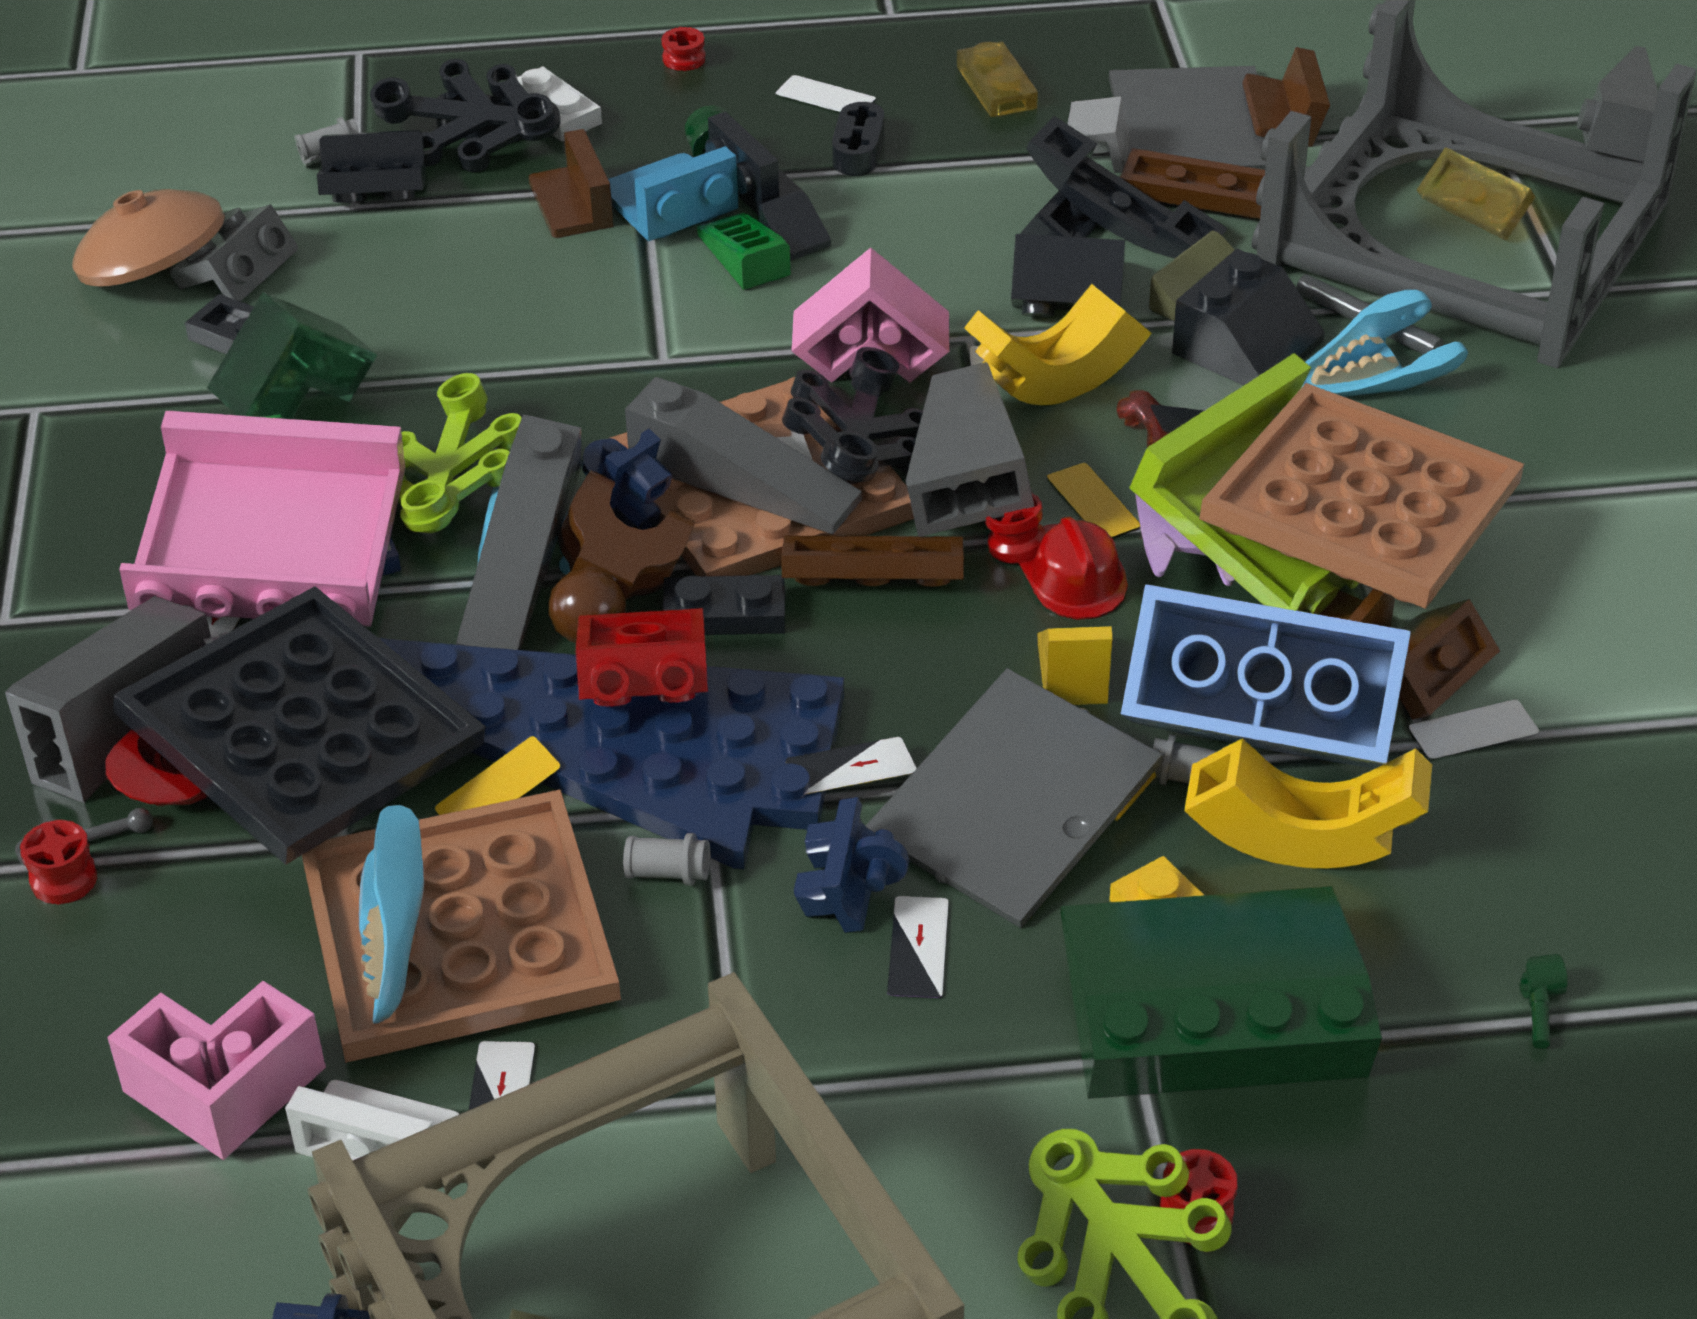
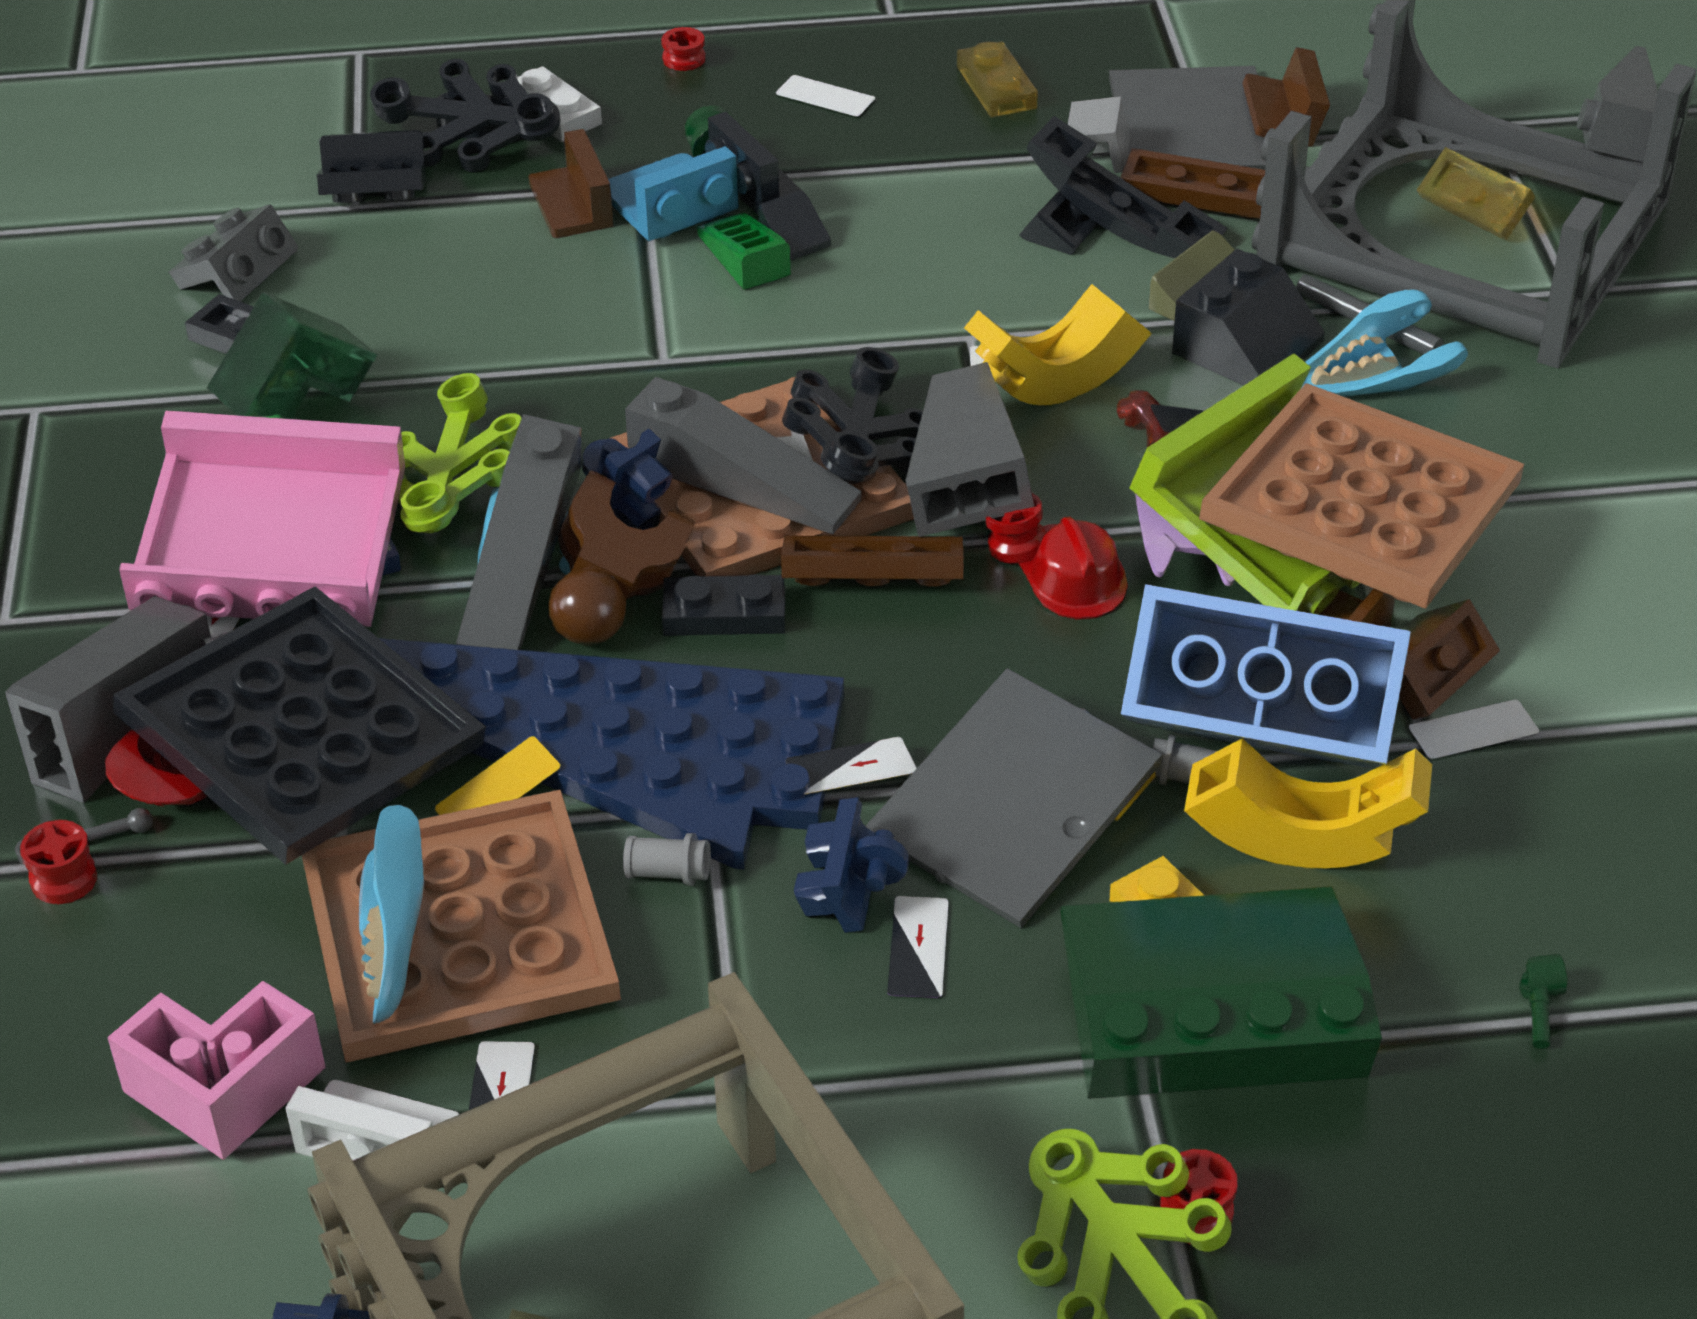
(146, 235): nougat dish -> none
(308, 143): light grey pin -> none
(641, 656): red plate -> none
(858, 138): black beam -> none
(870, 308): bright pink brick -> none
(1057, 271): black slope -> none
(1076, 663): yellow slope -> none
(1093, 499): yellow sticker -> none

